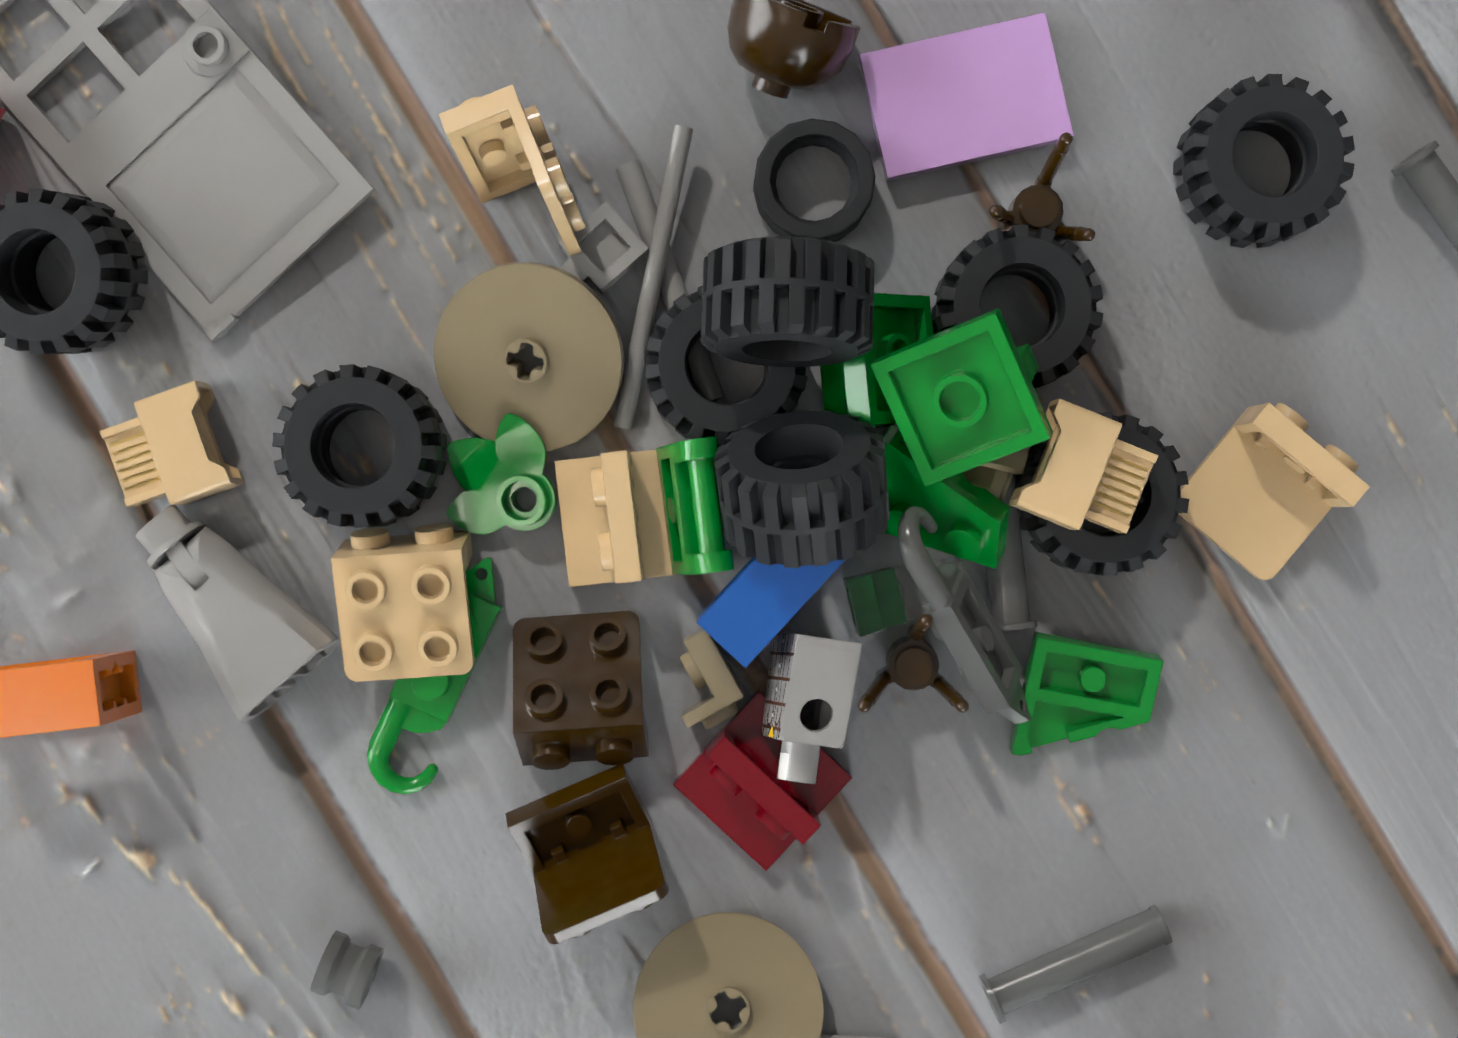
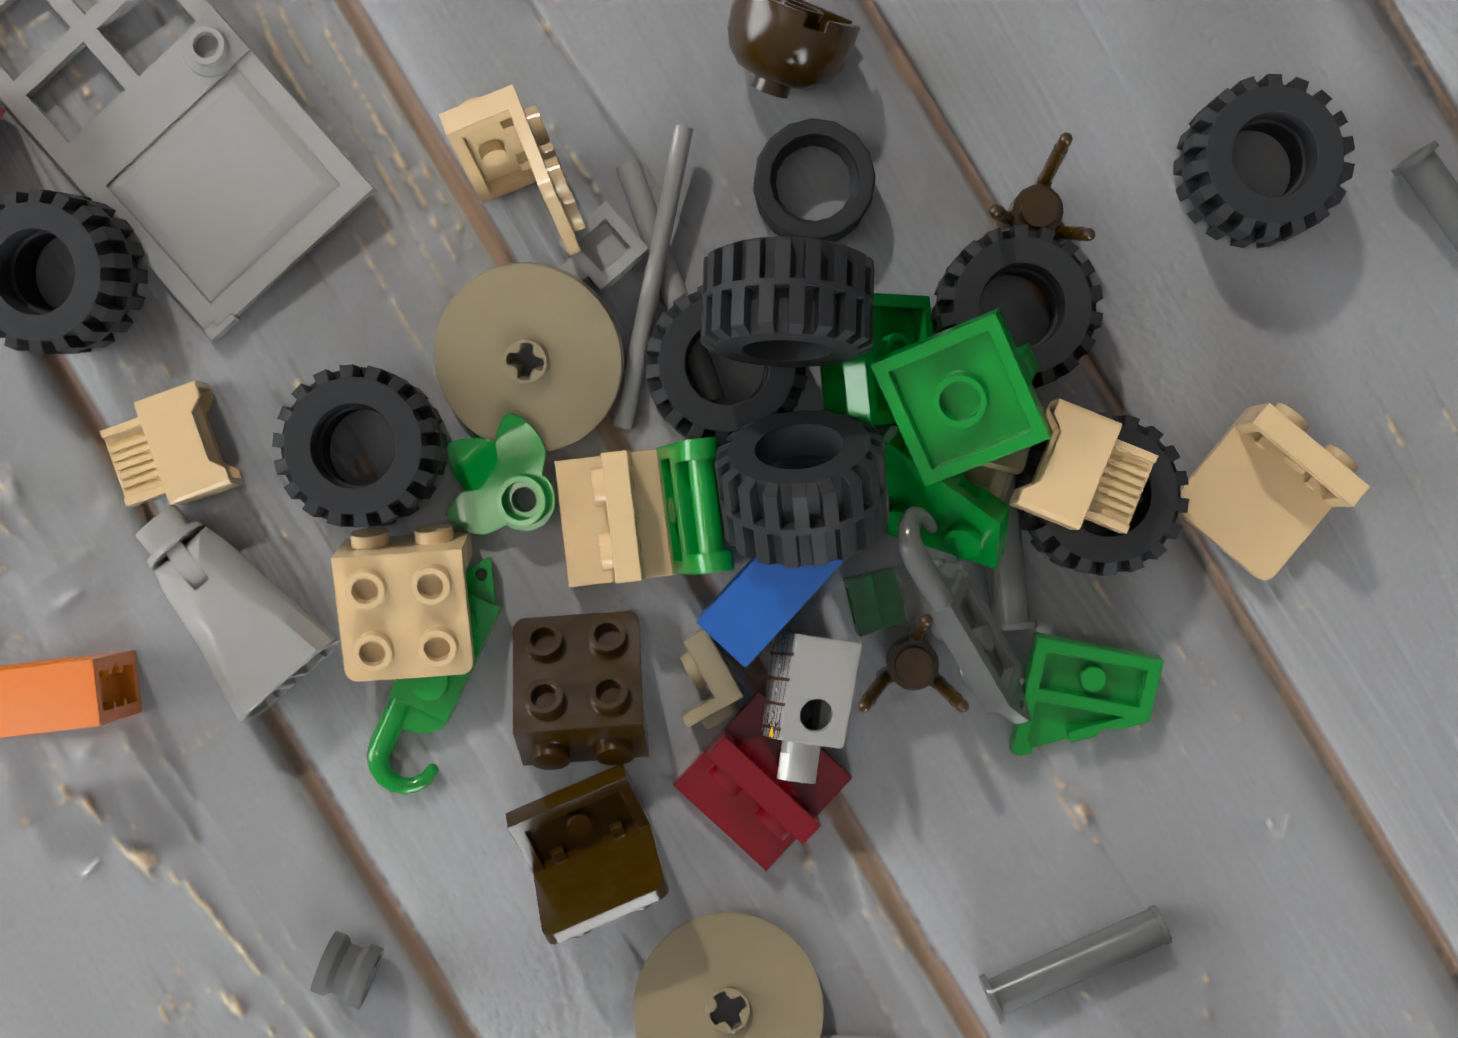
(965, 97): lavender tile -> none

